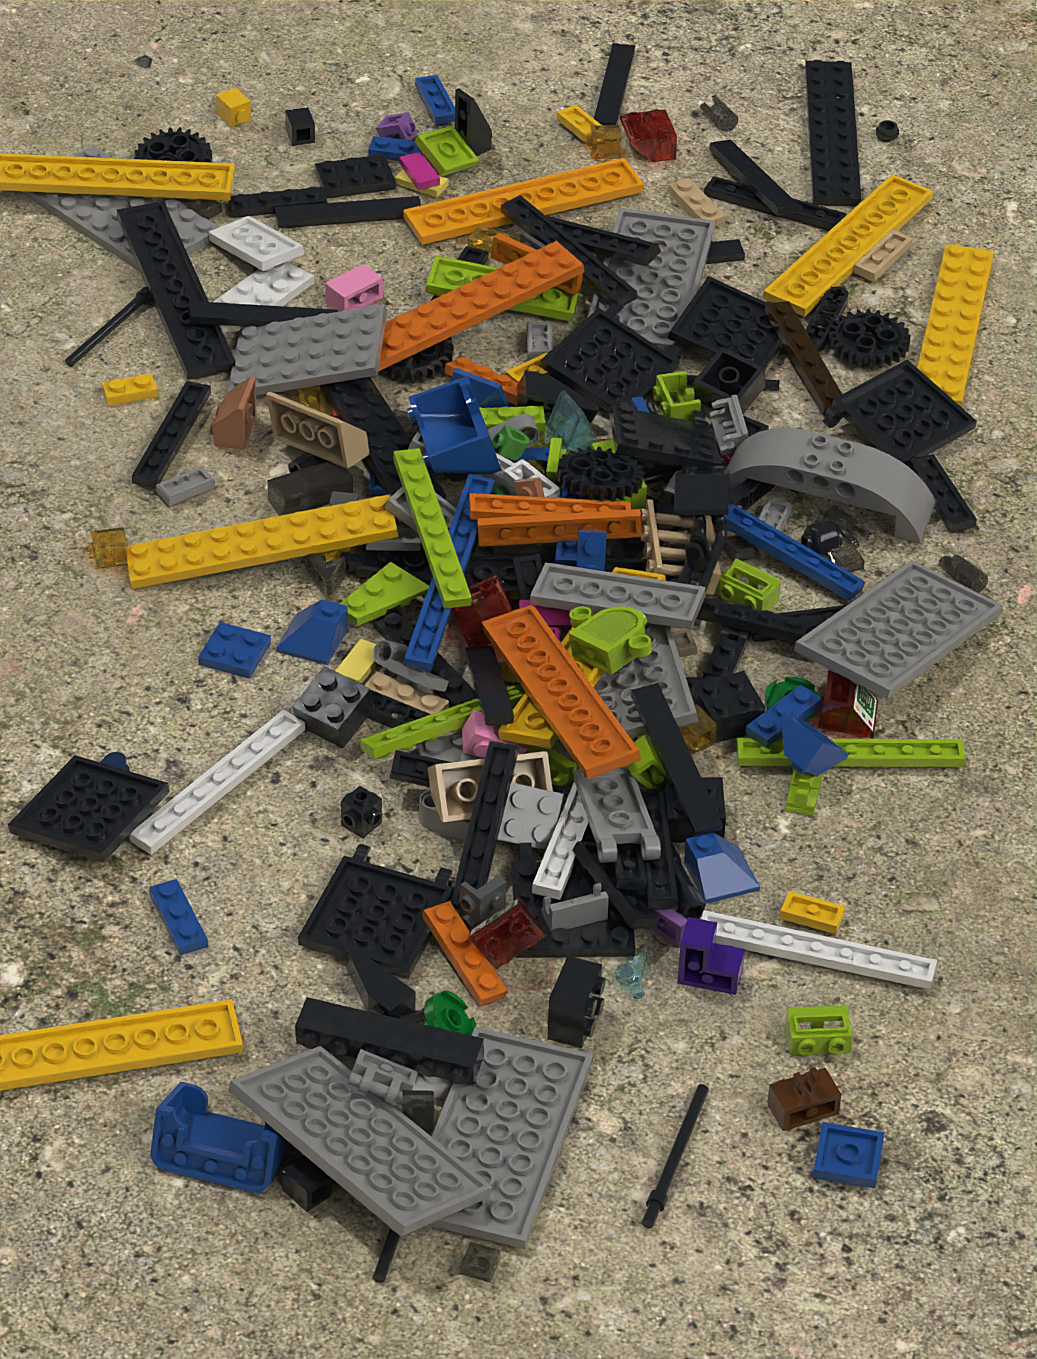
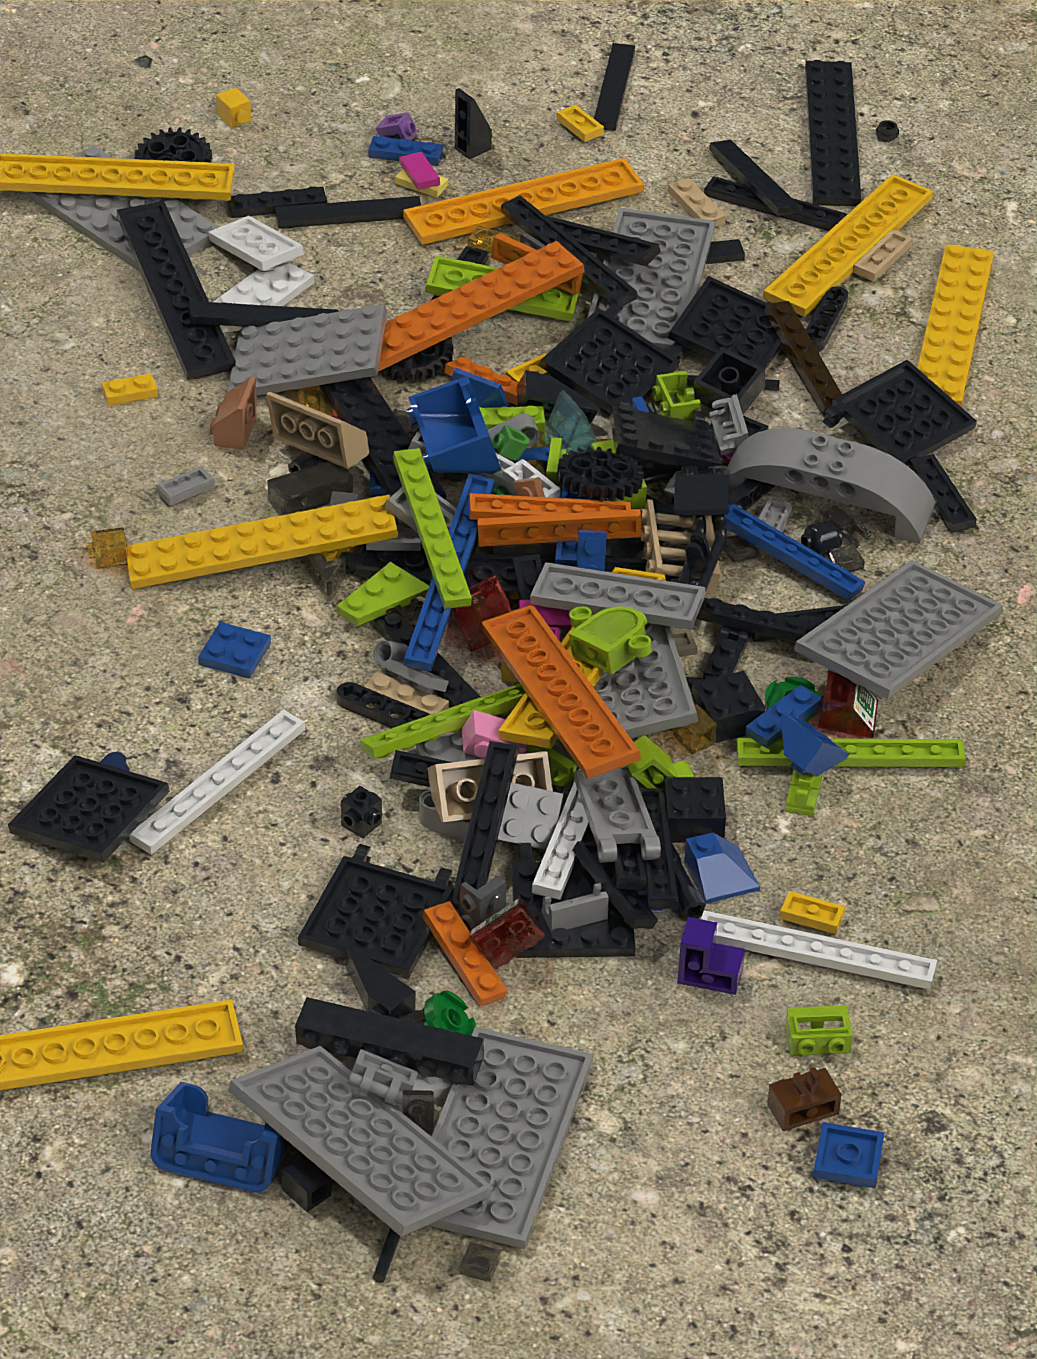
(142, 298): black bar -> none
(171, 434): black plate -> none
(178, 917): blue plate -> none
(205, 208): clear smoke plate -> none
(300, 126): black brick -> none
(316, 632): blue slope -> none
(334, 706): black brick -> none
(354, 289): bright pink brick -> none
(355, 176): black plate -> none
(358, 662): light yellow tile -> none
(435, 99): blue plate -> none
(446, 150): lime plate -> none
(489, 685): black tile -> none
(539, 339): light grey plate -> none
(575, 1002): black brick -> none
(604, 142): clear yellow brick -> none
(632, 974): clear light blue animal -> none
(651, 134): clear red slope -> none
(657, 1198): black bar -> none
(670, 925): medium lavender bracket -> none
(676, 760): black tile -> none
(720, 114): clear smoke hinge -> none
(738, 592): lime window -> none
(869, 338): black gear -> none
(964, 572): clear smoke hinge -> none

